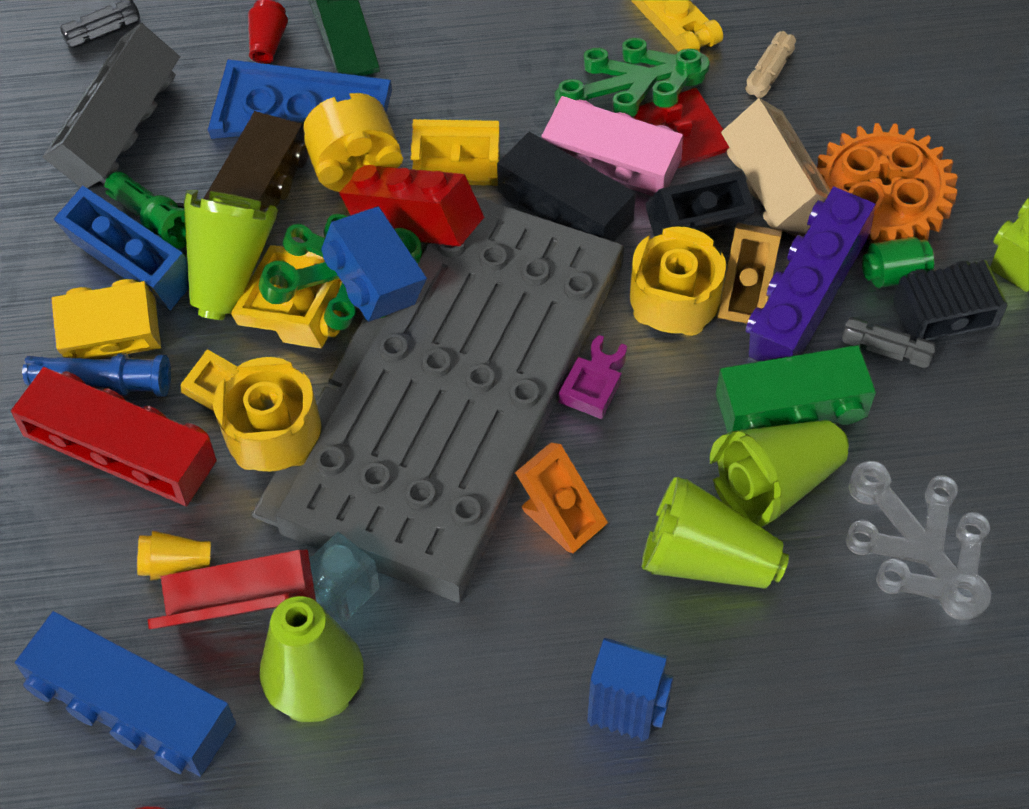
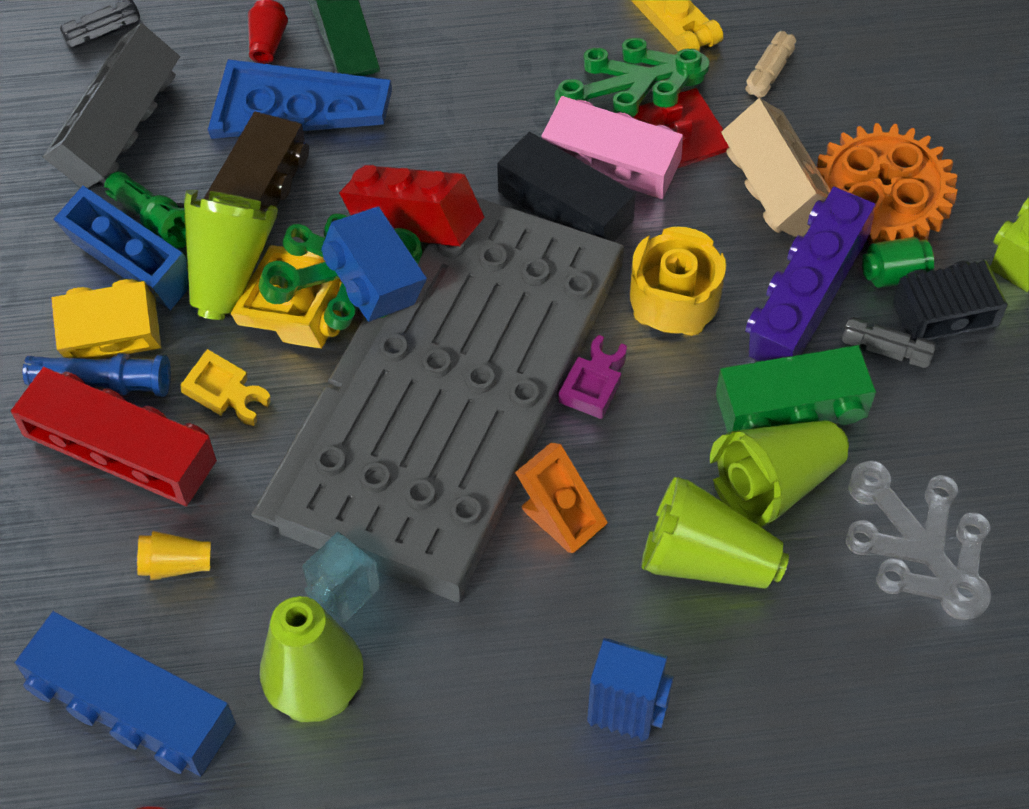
(234, 588): red panel -> none
(268, 415): yellow brick -> none
(347, 137): yellow brick -> none
(457, 147): yellow hinge -> none
(702, 204): black brick -> none
(748, 271): pearl gold slope -> none

